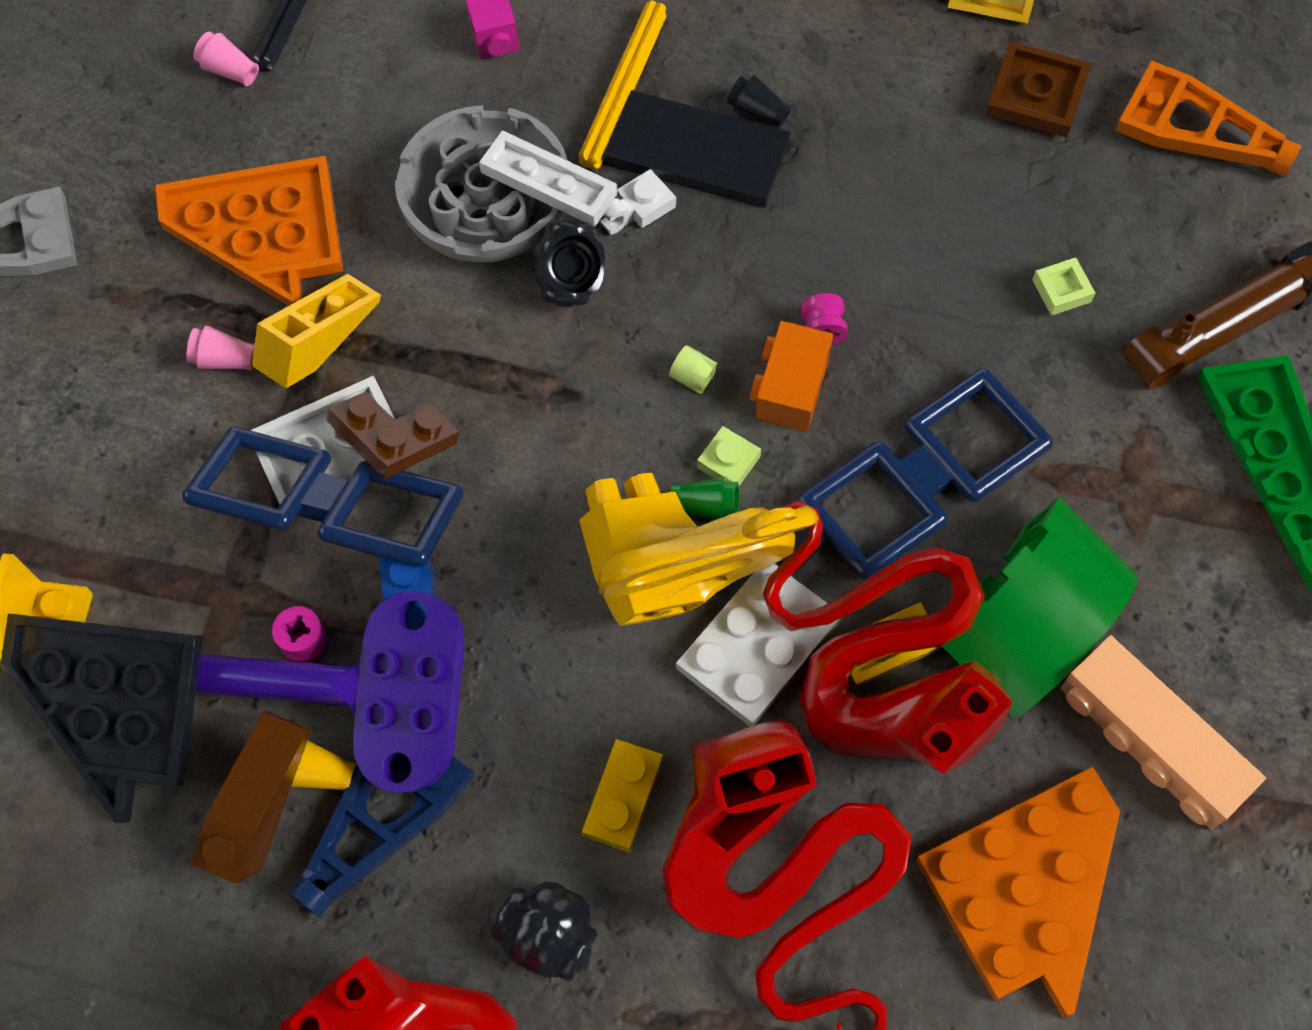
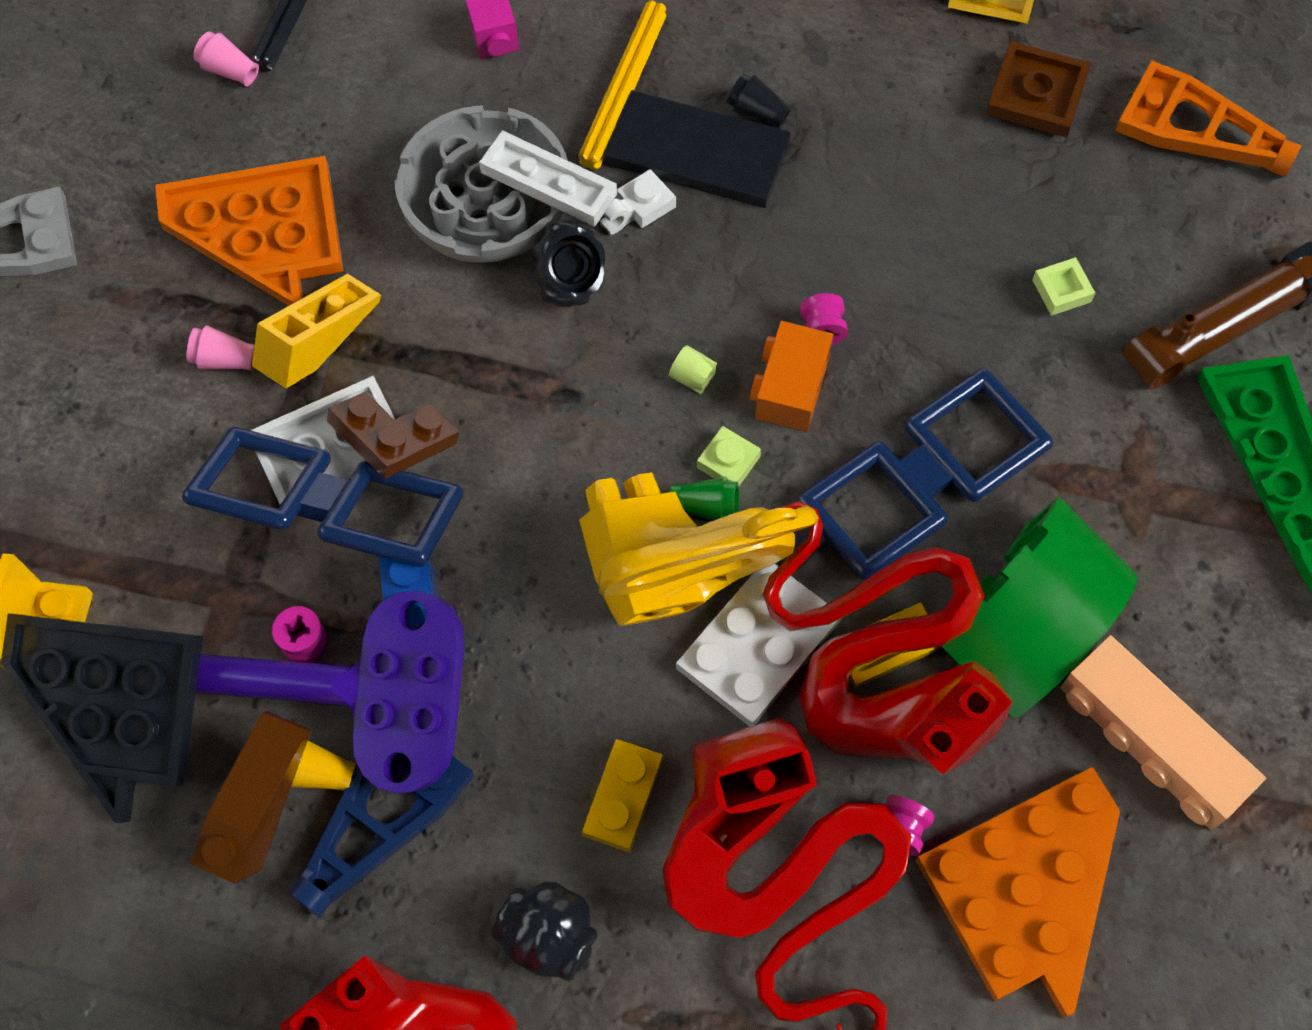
(913, 817): none -> dark pink wheel

